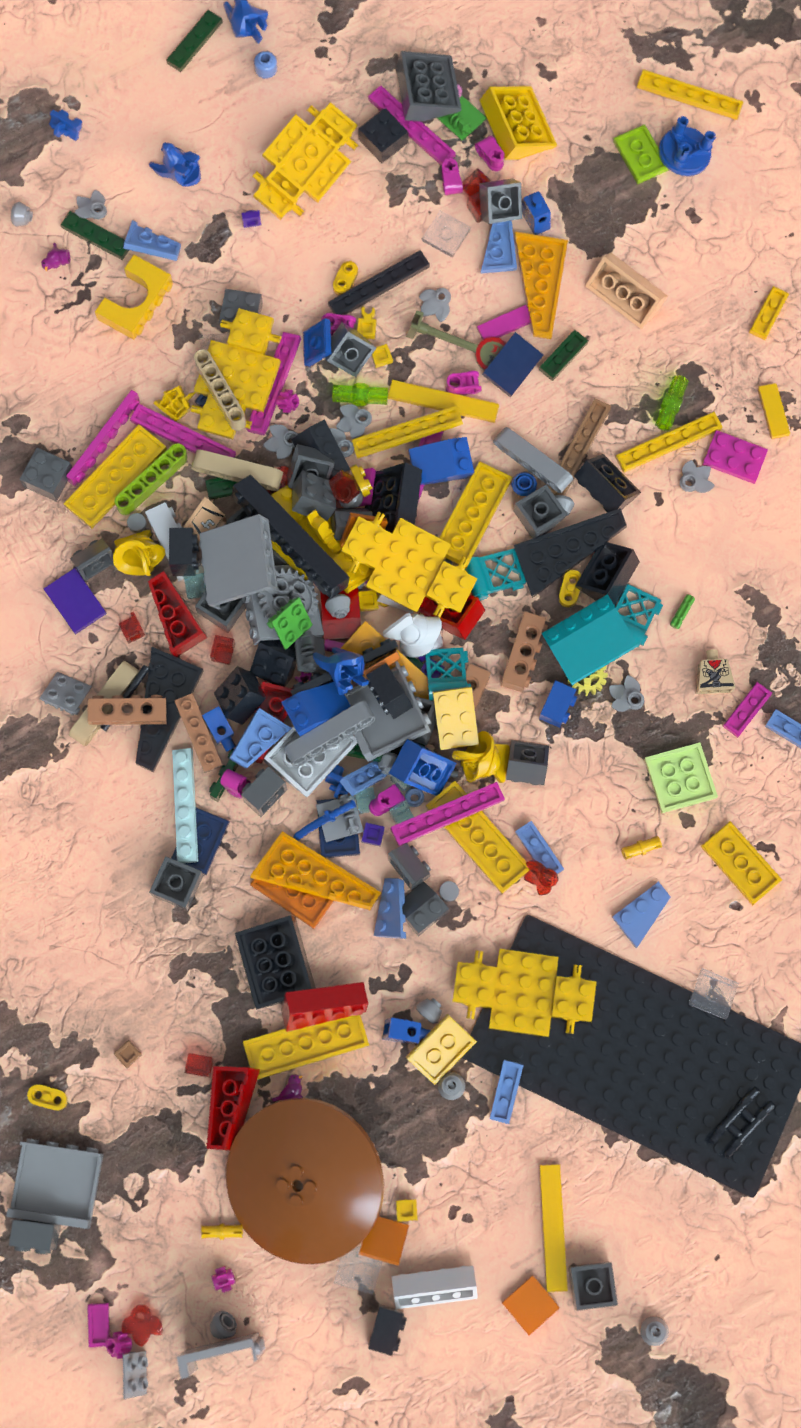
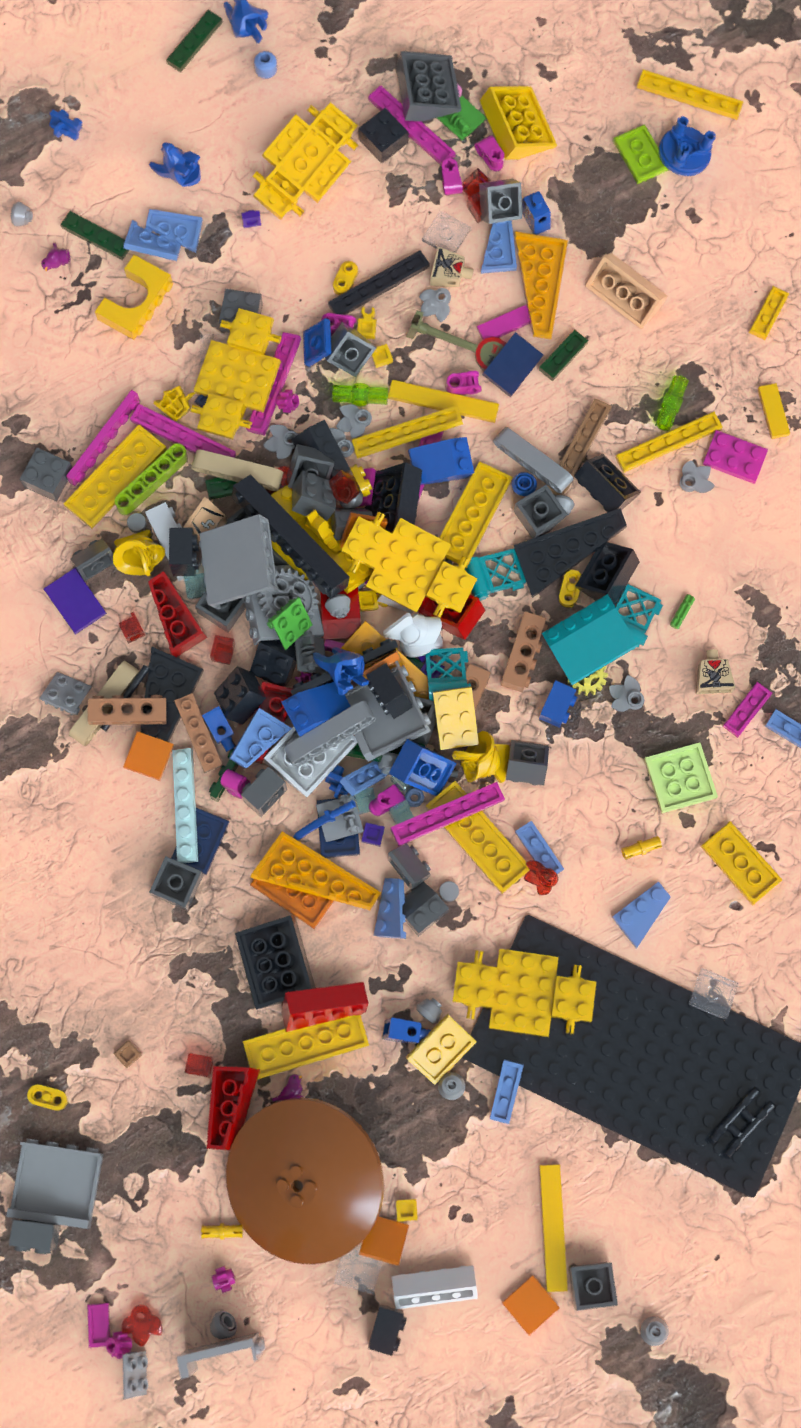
(89, 206): light grey plate -> none
(148, 756): none -> orange tile
(178, 227): none -> medium blue wing
(218, 382): tan beam -> none
(449, 269): none -> tan torso

